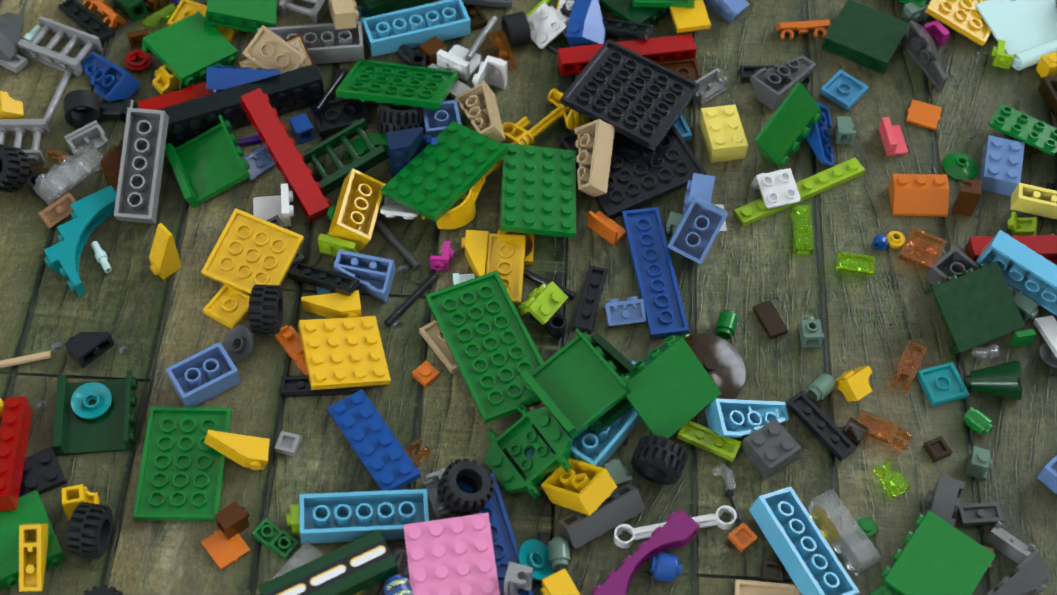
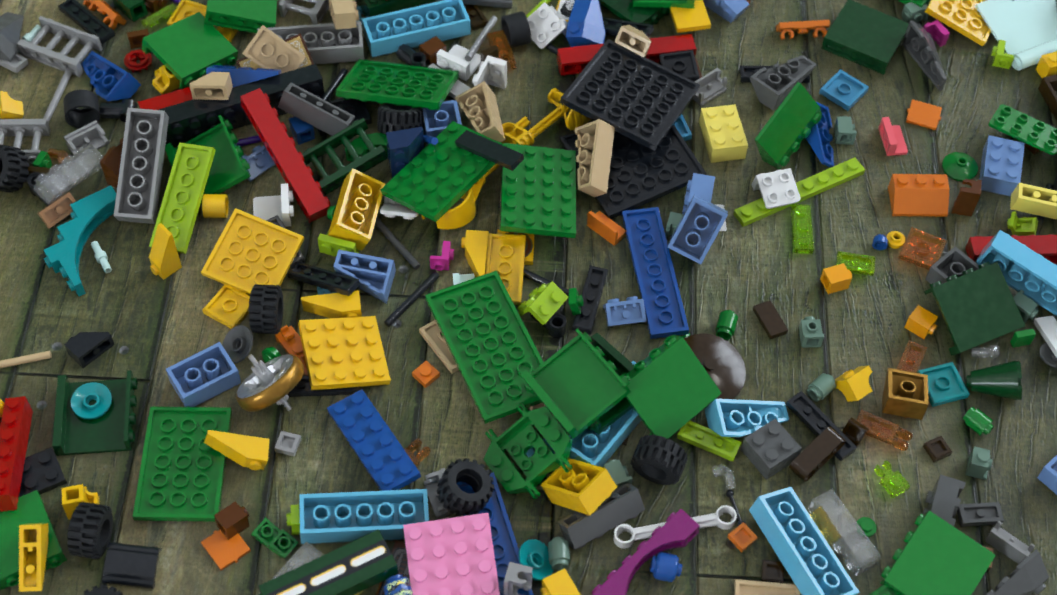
(43, 160): none -> green plate
(130, 565): none -> black piece
(184, 192): none -> lime plate
(212, 86): none -> tan slope
(215, 205): none -> yellow piece
(269, 354): none -> green plate
(269, 382): none -> wheel
(314, 110): none -> dark grey brick
(489, 150): none -> black tile
(575, 301): none -> green plate
(633, 40): none -> tan slope
(681, 63): none -> black plate
(817, 454): none -> dark brown beam
(836, 278): none -> light orange brick
(905, 394): none -> pearl gold slope
(921, 322): none -> light orange brick

